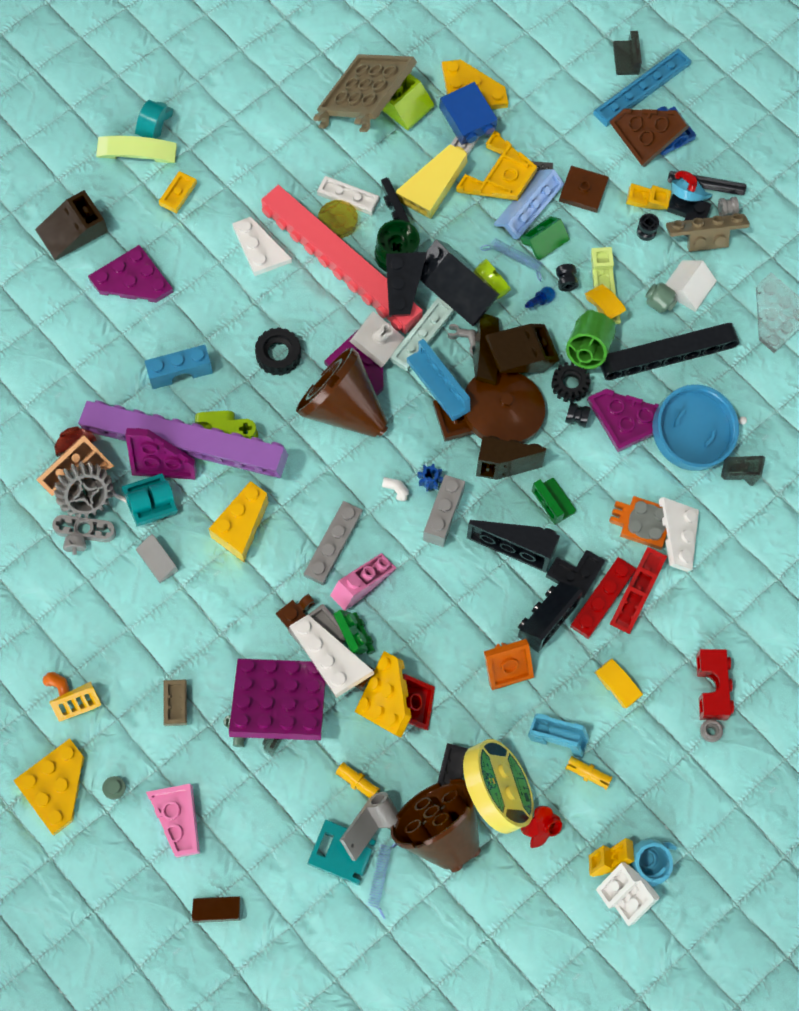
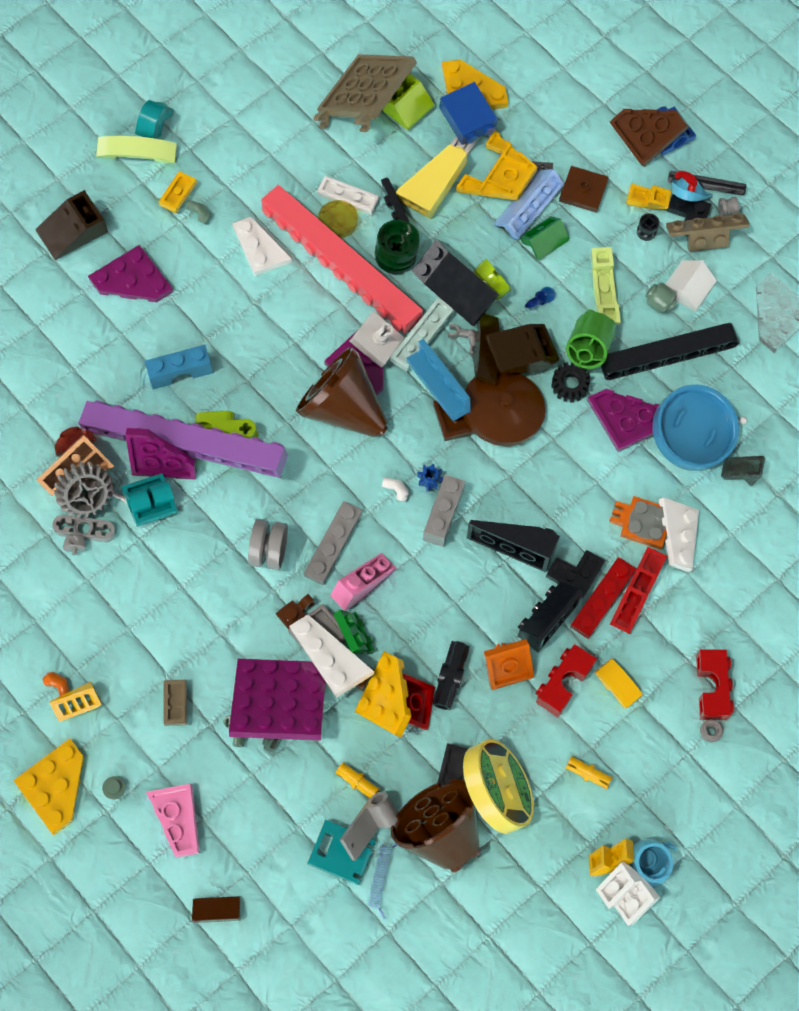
(156, 558): light grey slope -> none
(199, 208): none -> sand green arm
(240, 520): yellow wedge -> none
(267, 544): none -> light grey wheel
(283, 366): black tyre -> none
(402, 280): black wing -> none
(450, 675): none -> black piece
(507, 458): dark brown slope -> none
(540, 279): light blue piece -> none
(542, 826): red plate -> none
(553, 500): green panel -> none
(559, 732): medium azure piece -> none
(567, 279): black wheel -> none
(575, 664): none -> red arch
(578, 414): black wheel -> none
(605, 301): yellow slope -> none
(627, 55): clear smoke panel -> none
(643, 86): dark azure tile -> none

